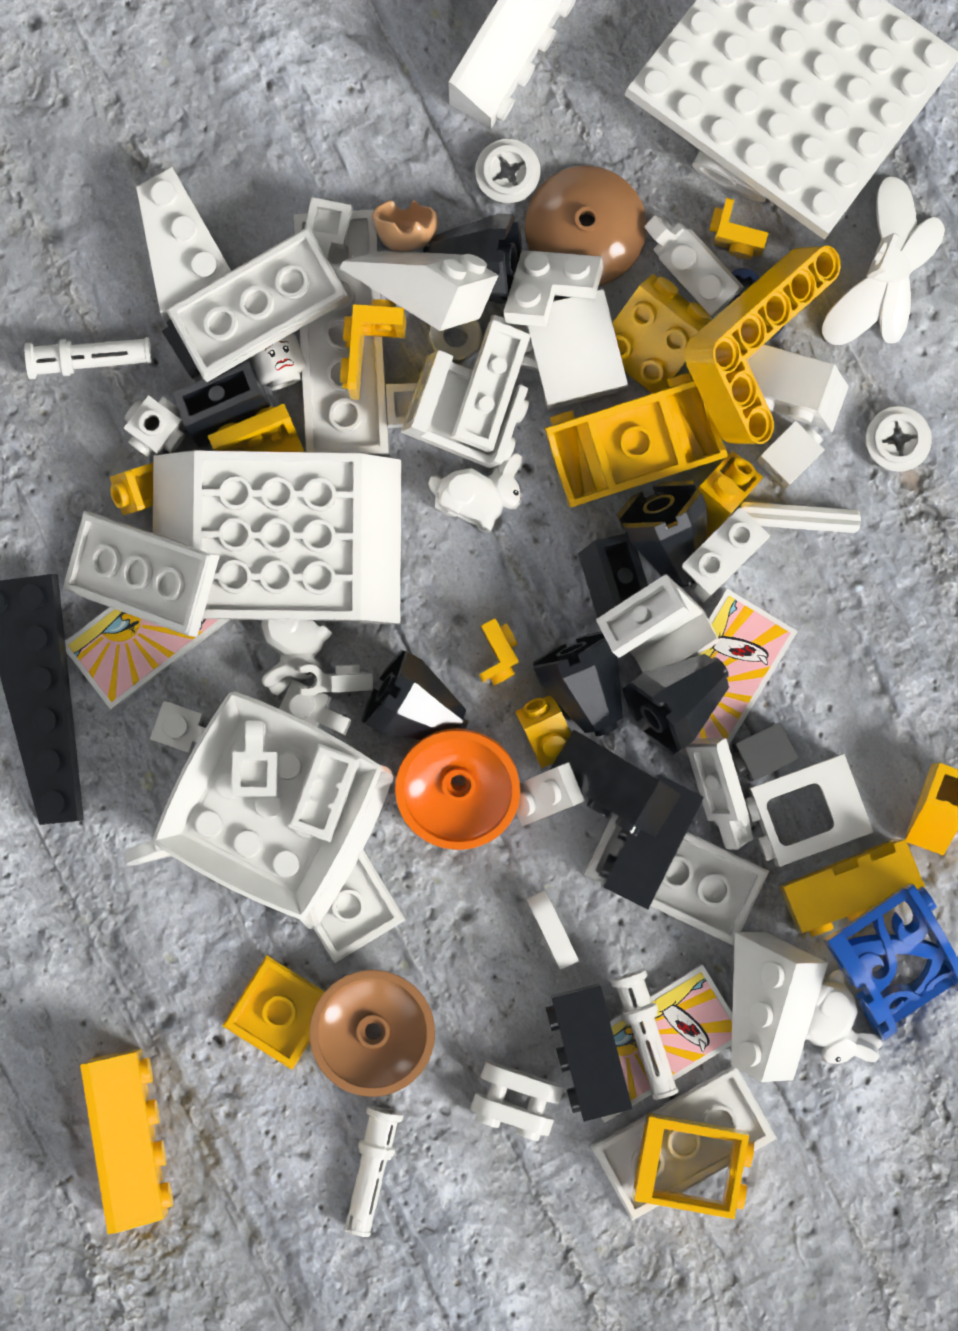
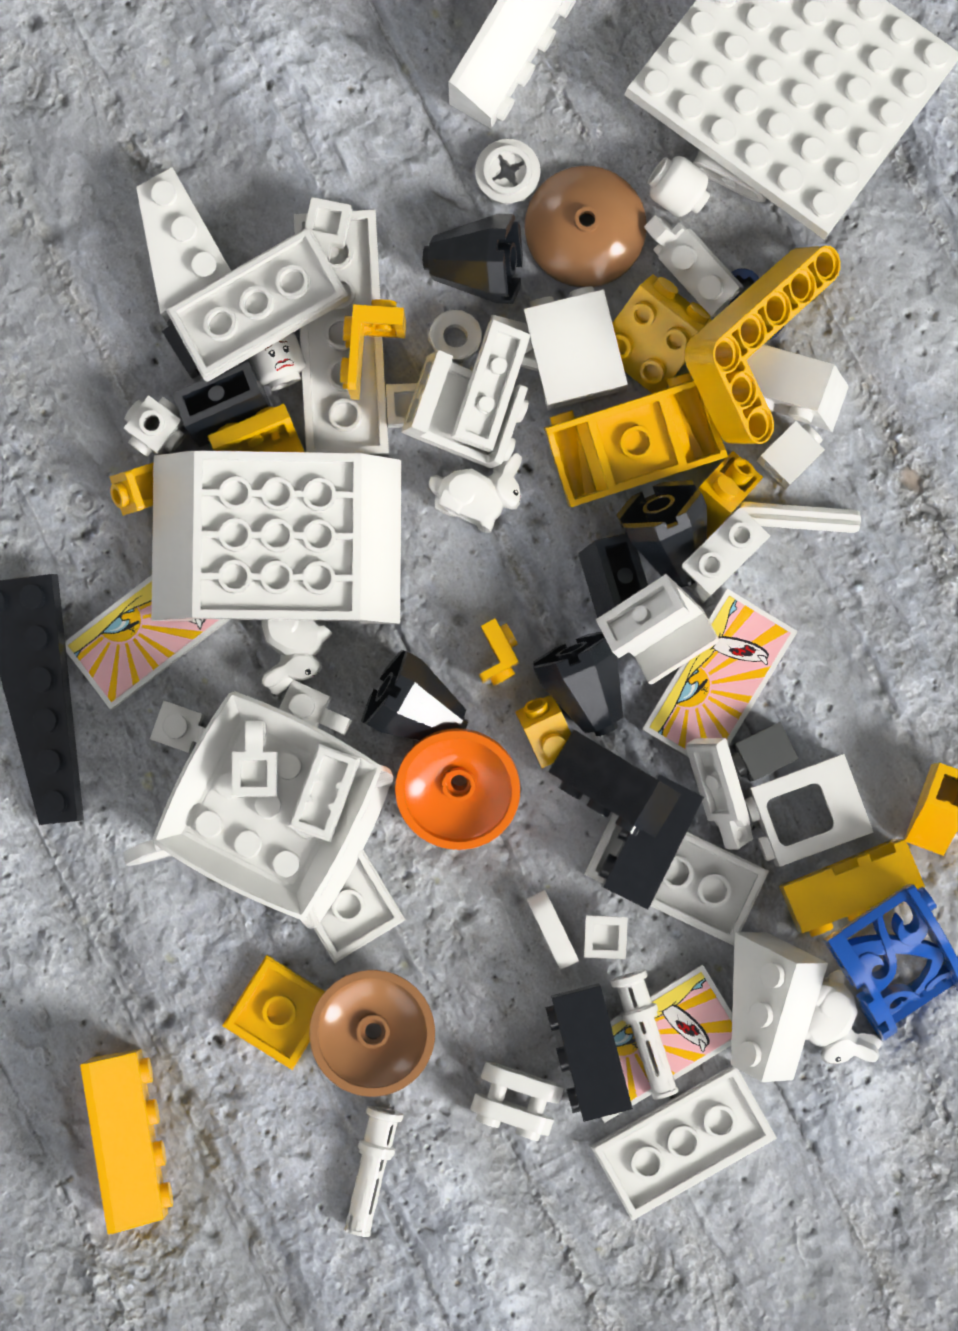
(138, 352): white pin -> none
(140, 573): white tile -> none
(346, 679): white plate -> none
(406, 228): light nougat hair -> none
(432, 286): white slope -> none
(548, 794): white plate -> none
(549, 274): white plate -> none
(605, 937): none -> white tile
(677, 699): black cone -> none
(679, 186): none -> white head
(734, 1191): yellow window -> none
(740, 240): yellow bracket -> none
(886, 289): white piece -> none
(909, 424): white gear -> none

